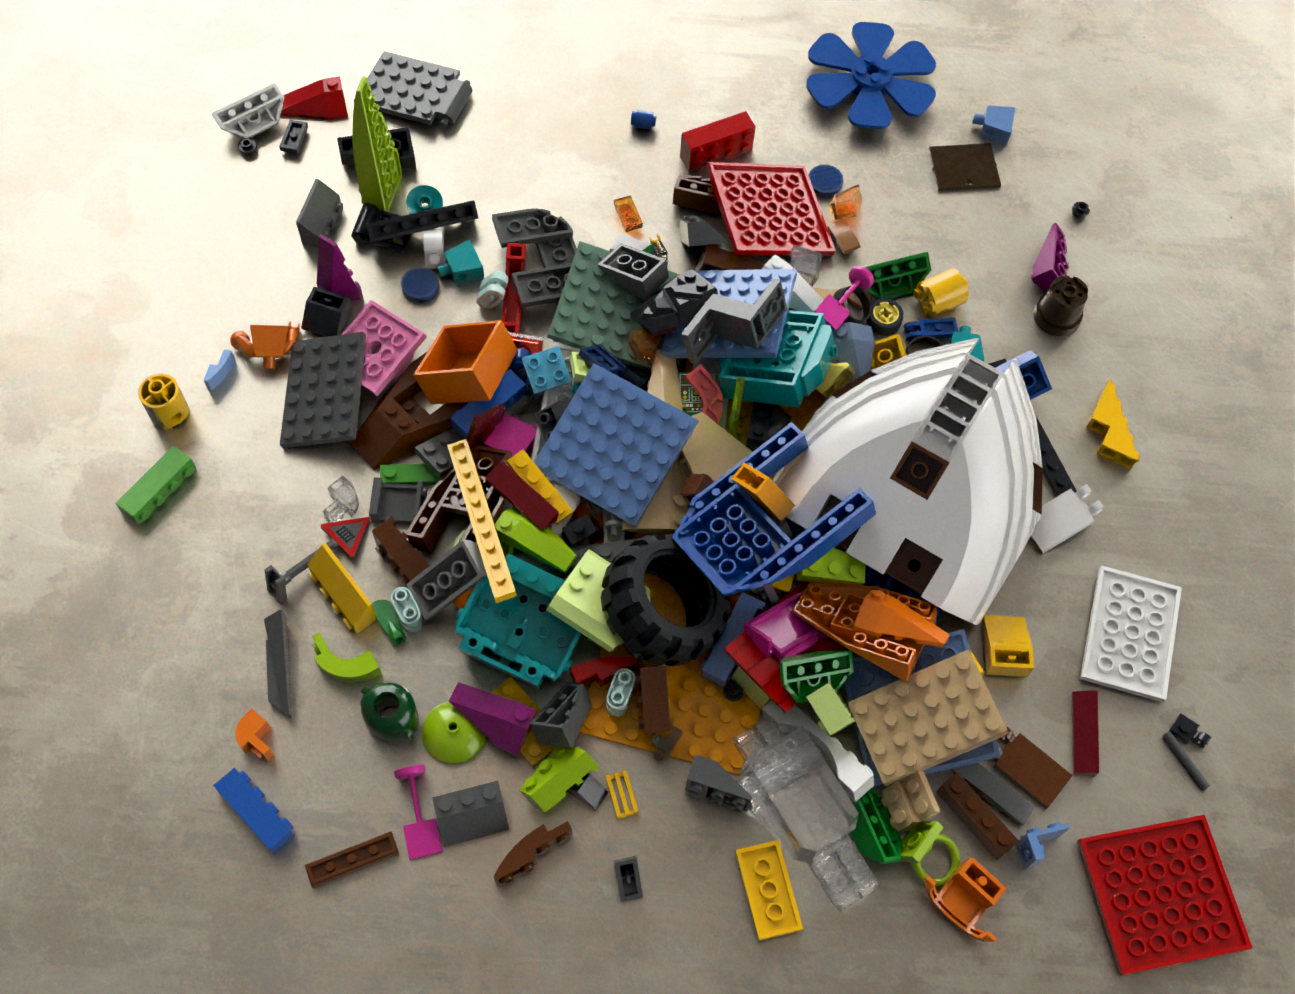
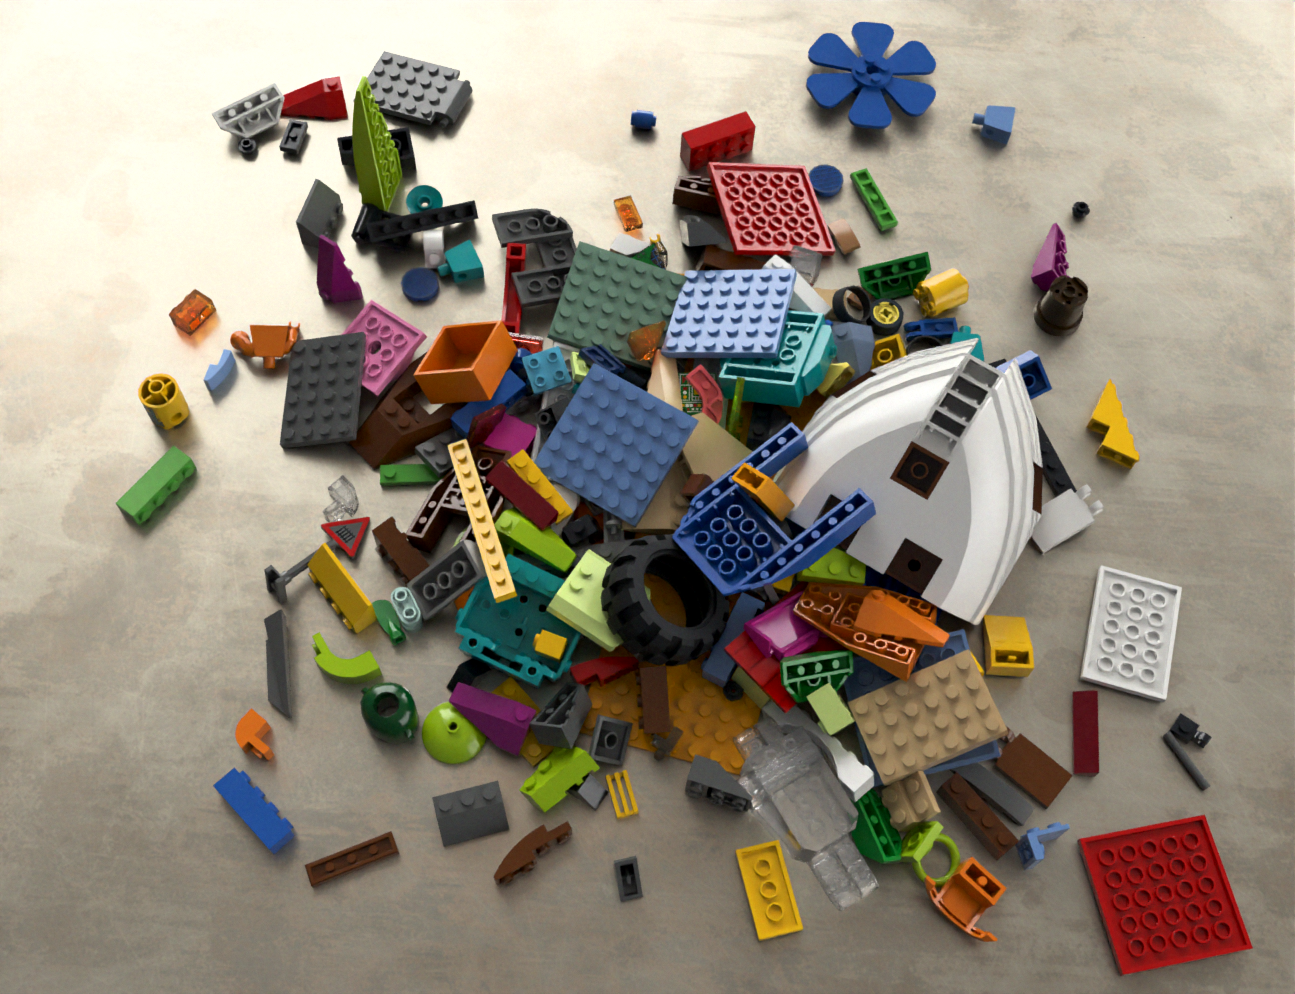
(192, 312): none -> clear orange brick
(326, 312): black slope -> none
(396, 500): dark grey panel -> none
(421, 837): dark pink piece -> none
(469, 673): none -> black slope
(492, 289): light aqua brick -> none
(550, 645): none -> yellow brick
(610, 740): none -> dark grey slope
(620, 692): light aqua brick -> none
(635, 270): dark grey slope -> none
(674, 303): black wedge -> none
(734, 321): dark grey bracket -> none
(832, 309): dark pink piece -> none
(846, 203): clear orange slope -> none
(873, 199): none -> bright green plate
(964, 166): dark brown piece -> none

